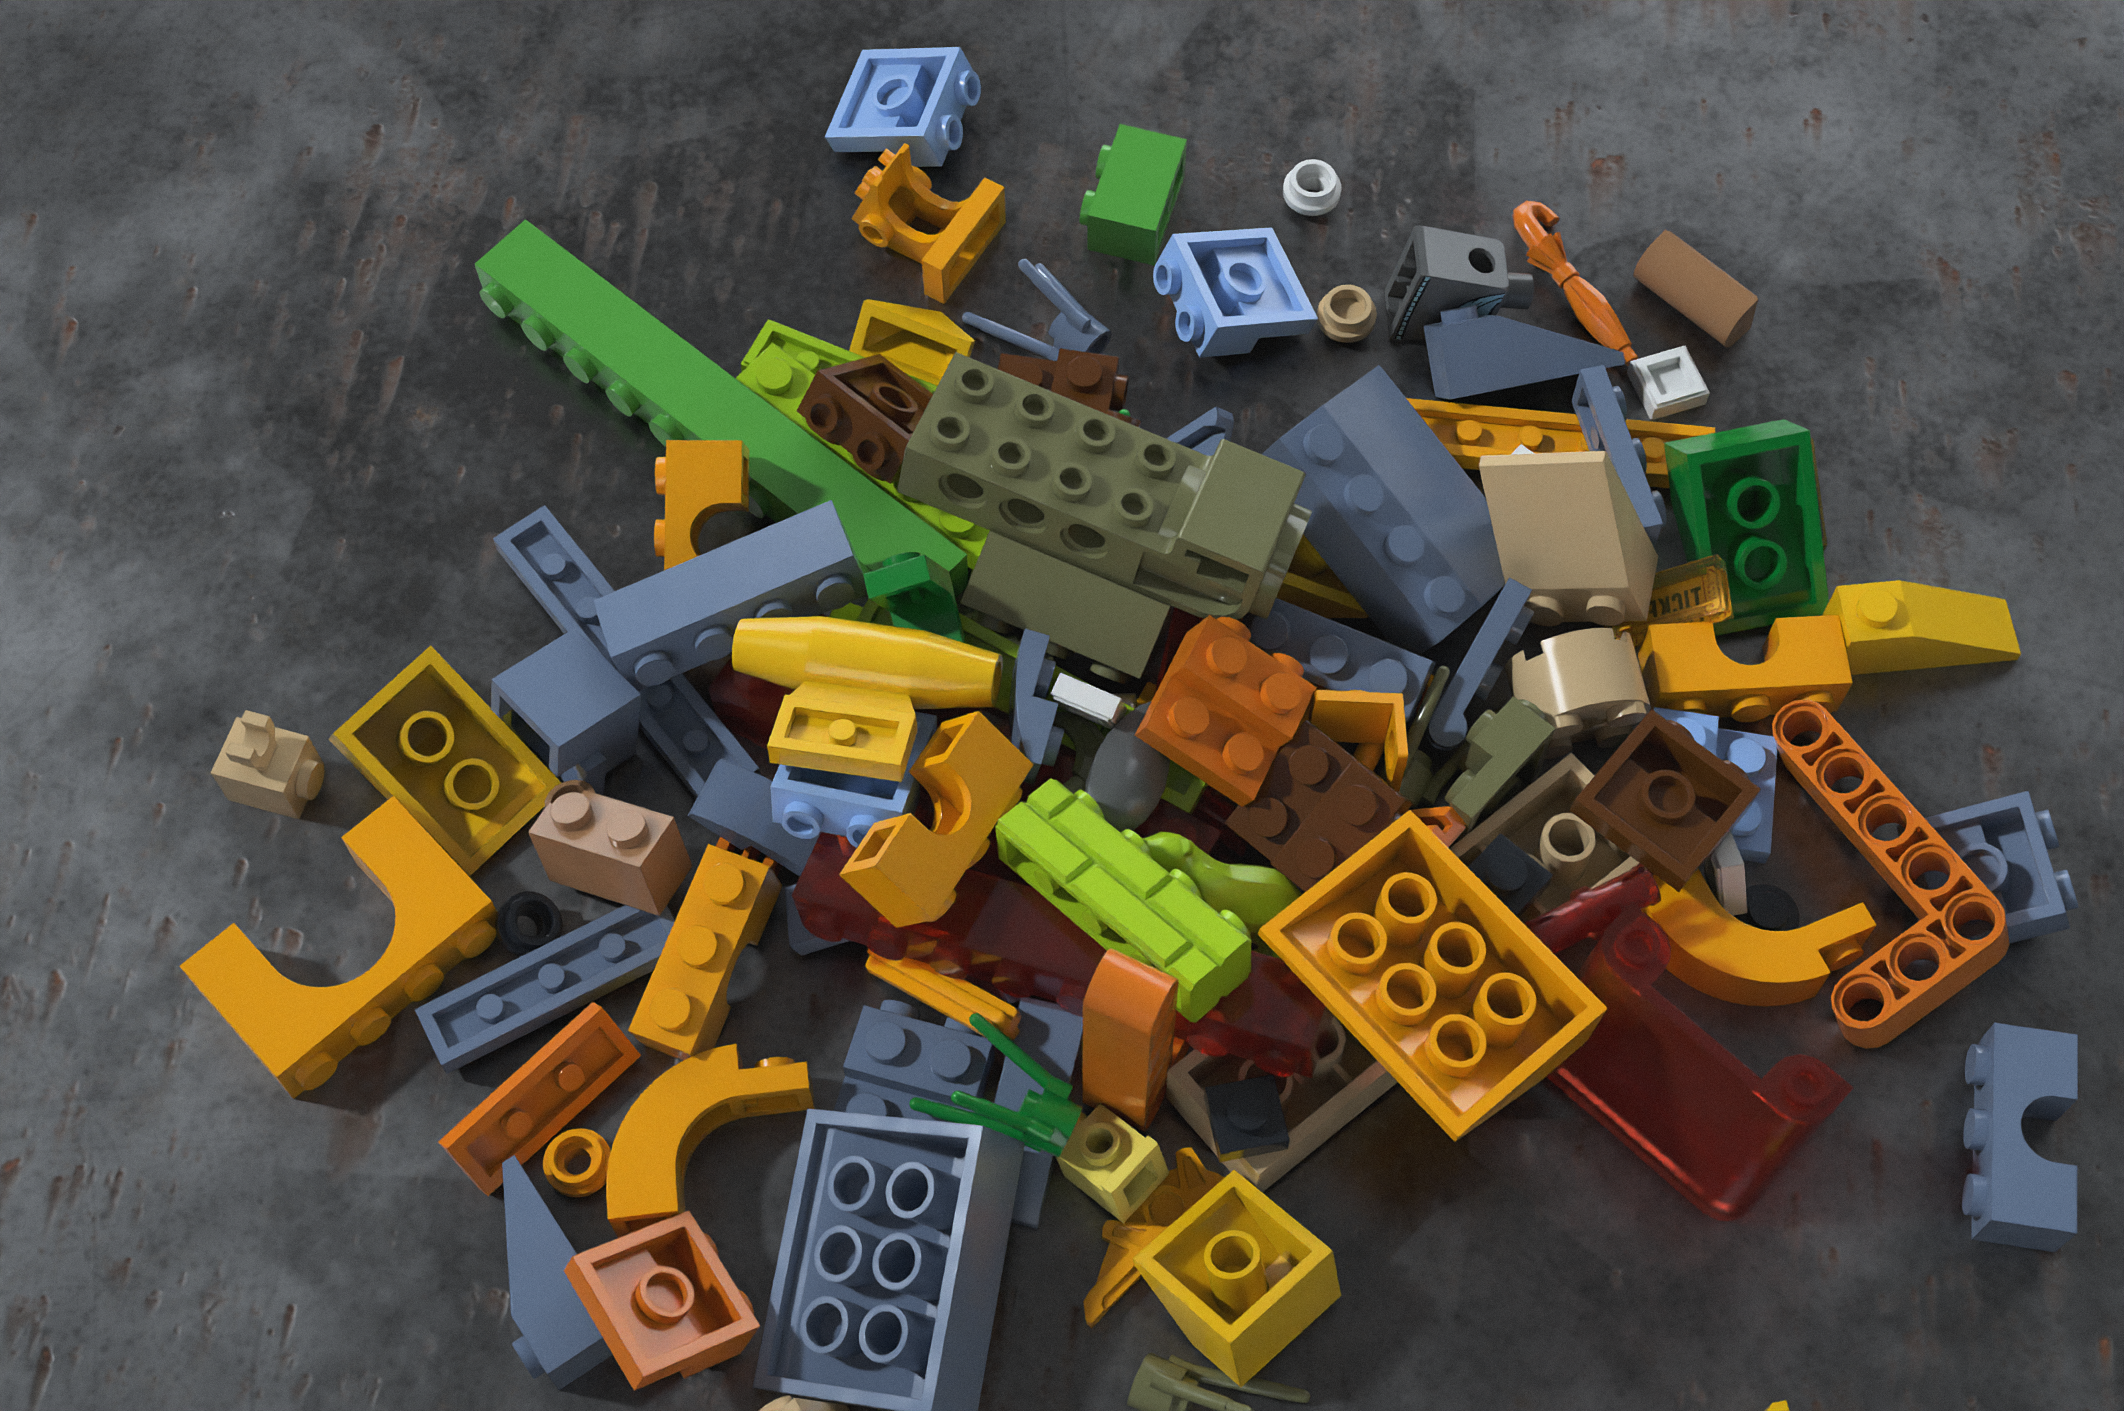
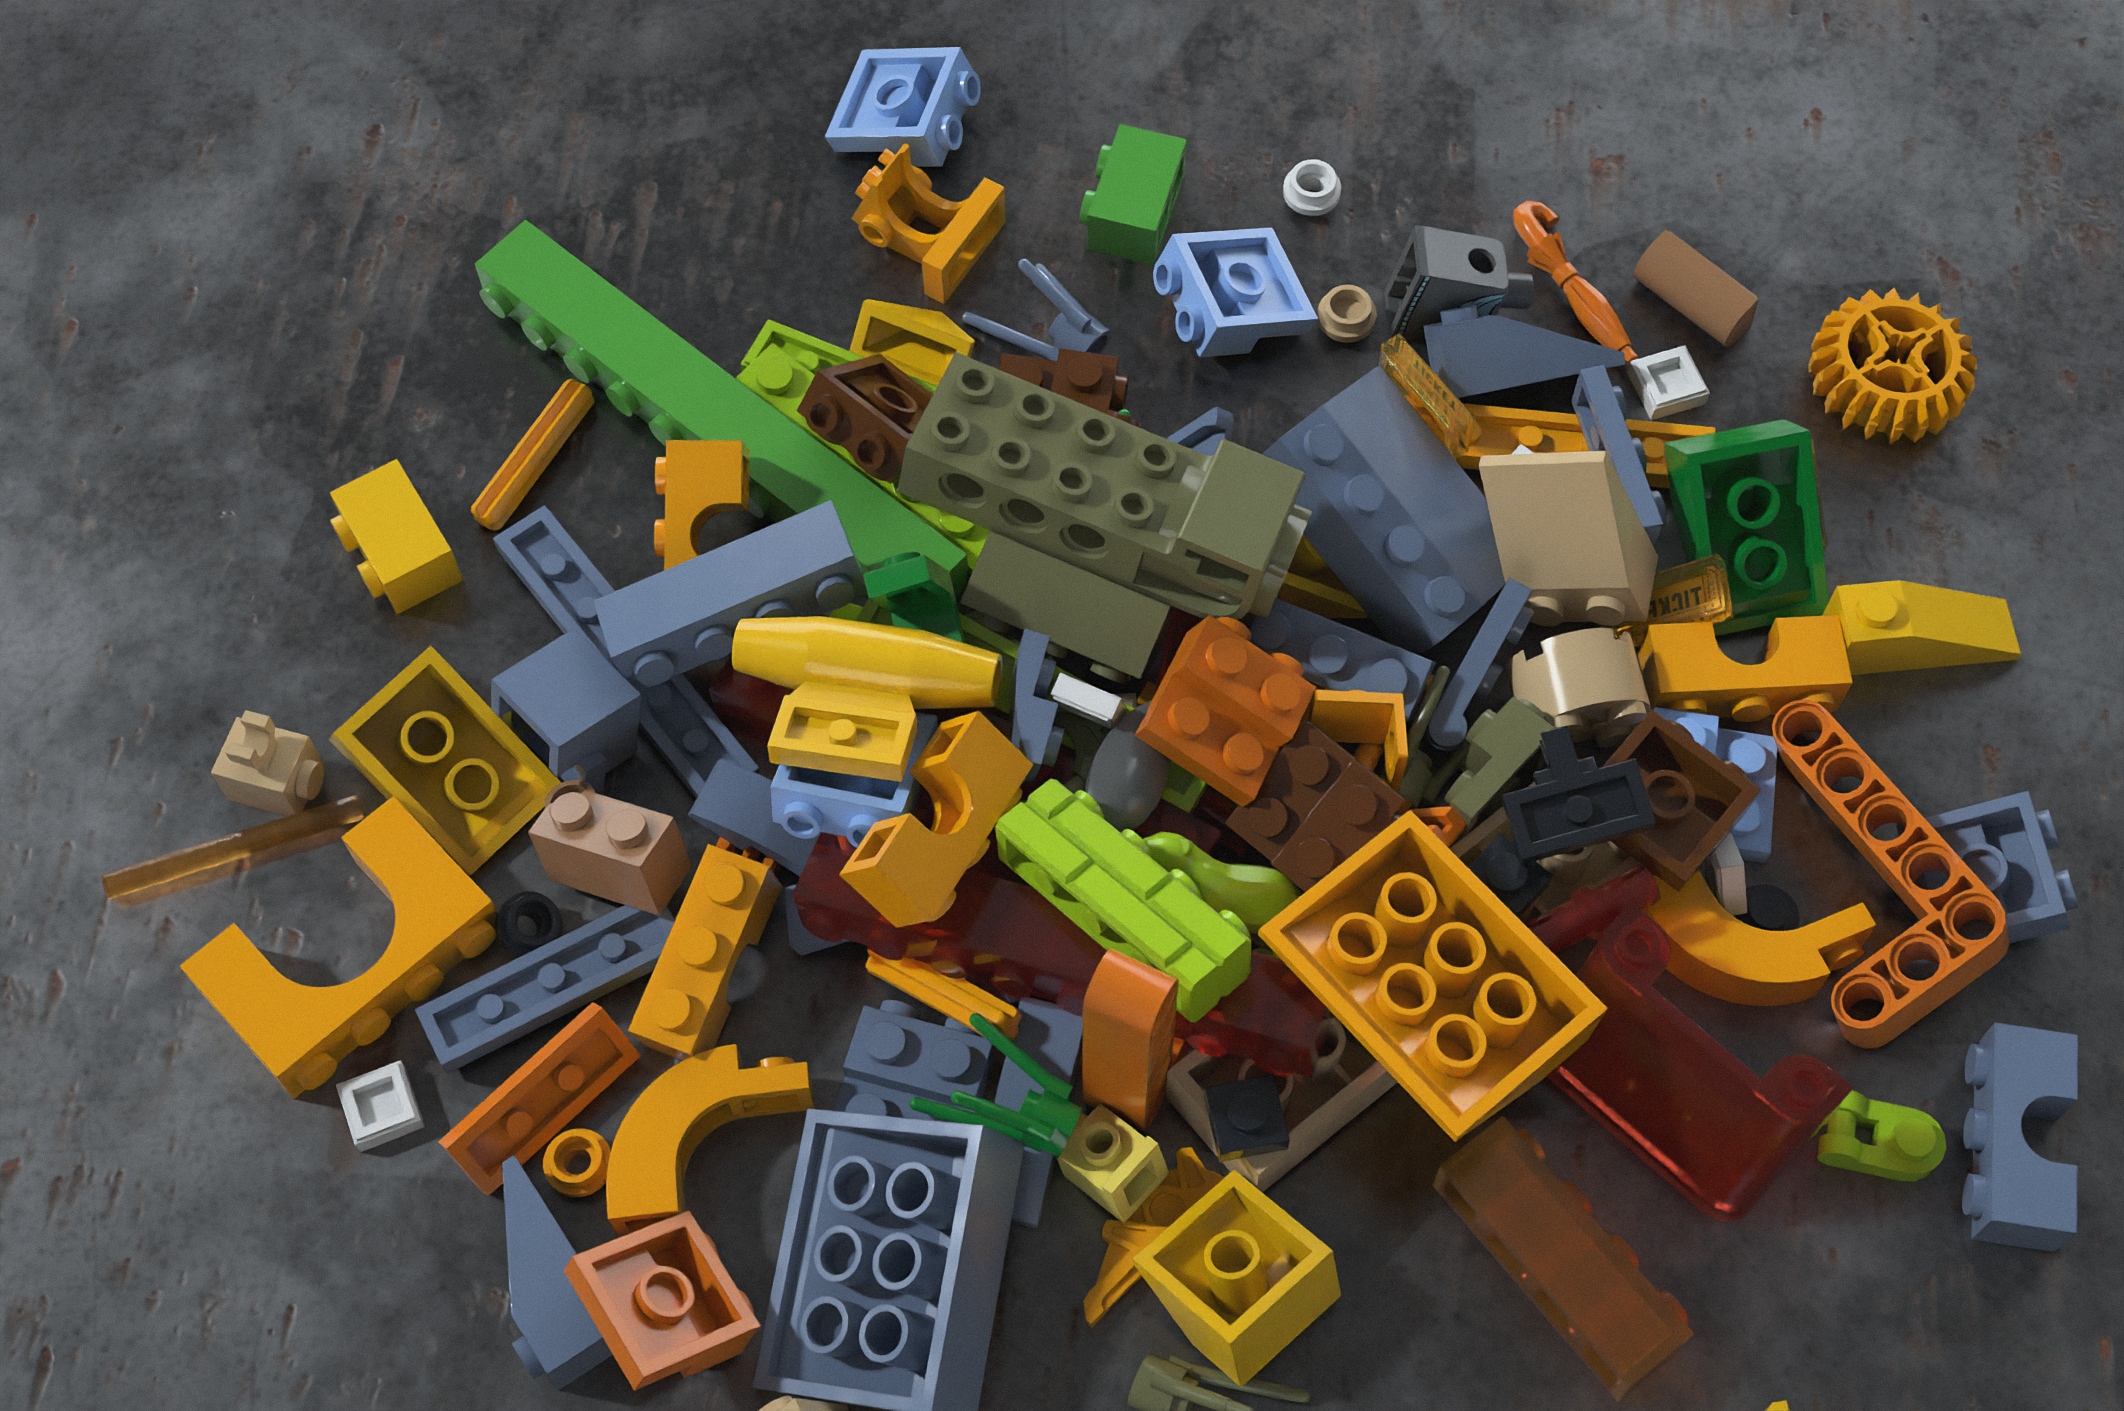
(232, 846): none -> clear orange bar
(380, 1106): none -> white tile
(396, 537): none -> yellow brick
(532, 455): none -> light orange axle
(1428, 395): none -> clear yellow tile
(1563, 1257): none -> clear orange brick
(1575, 802): none -> black hinge
(1892, 385): none -> light orange gear
(1903, 1140): none -> lime plate

